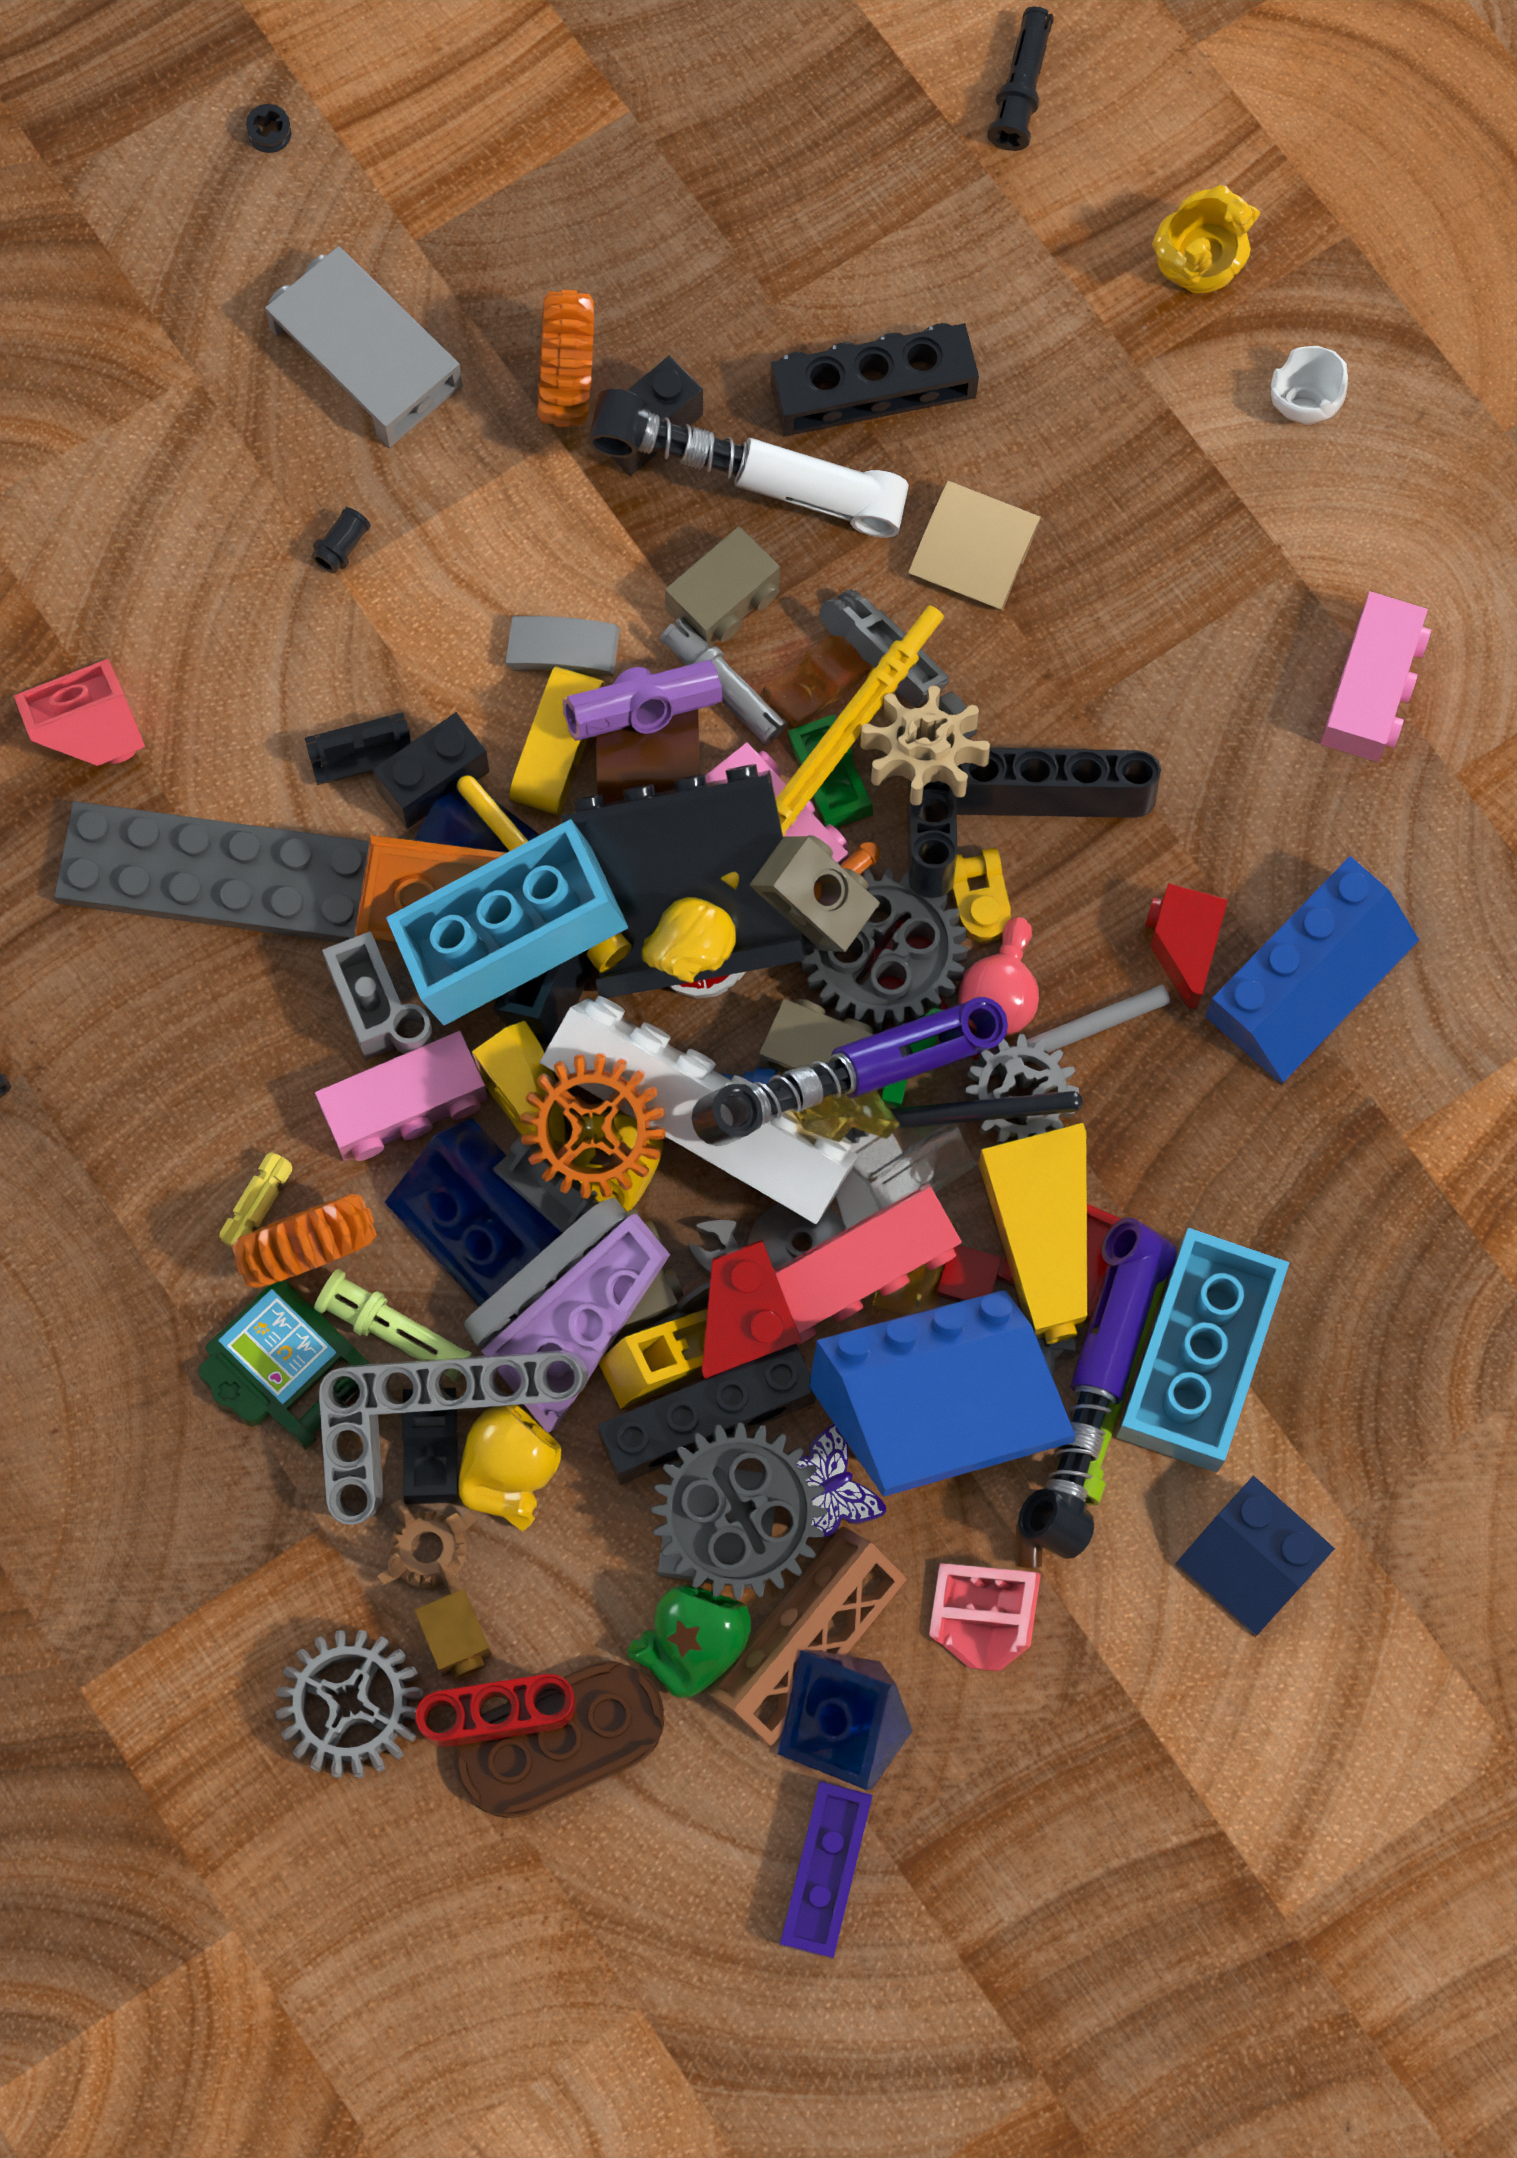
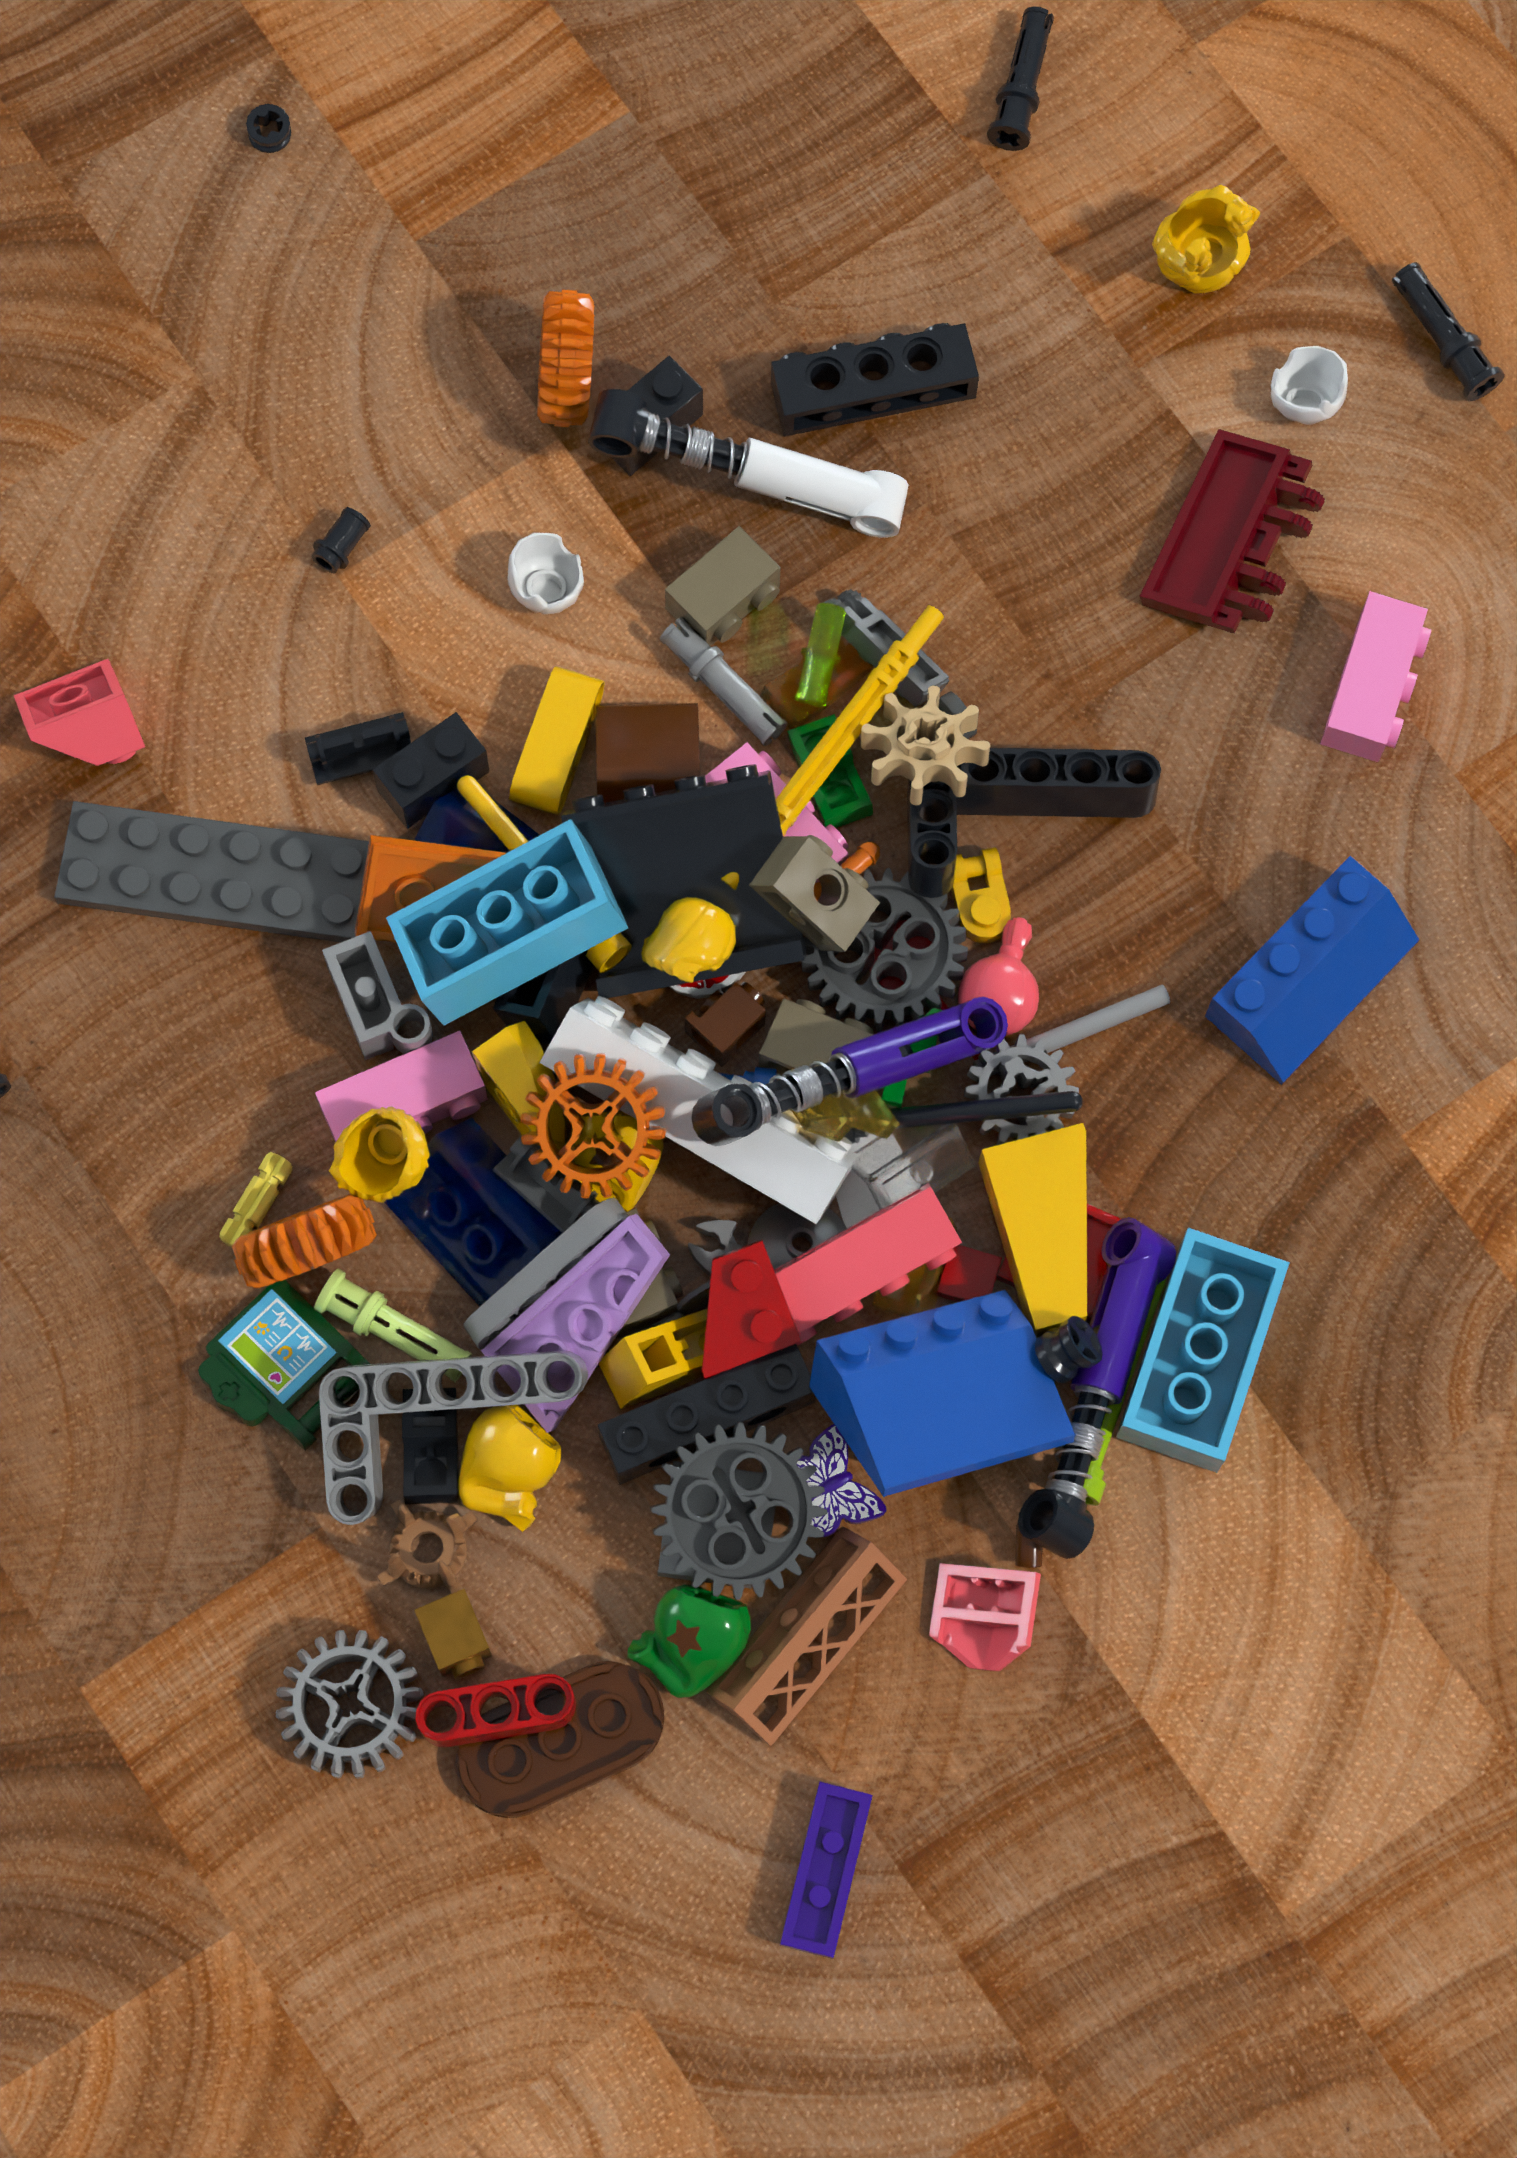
(366, 343): light grey panel -> none
(380, 1155): none -> yellow hair
(544, 573): none -> white hair
(563, 642): light grey slope -> none
(642, 700): medium lavender piece -> none
(727, 1021): none -> reddish brown brick
(820, 654): none -> clear neon green axle
(844, 1718): clear blue slope -> none
(974, 545): tan slope -> none
(1068, 1349): none -> black wheel
(1185, 937): red slope -> none
(1228, 521): none -> dark red hinge
(1254, 1556): dark blue slope -> none
(1458, 348): none -> black pin

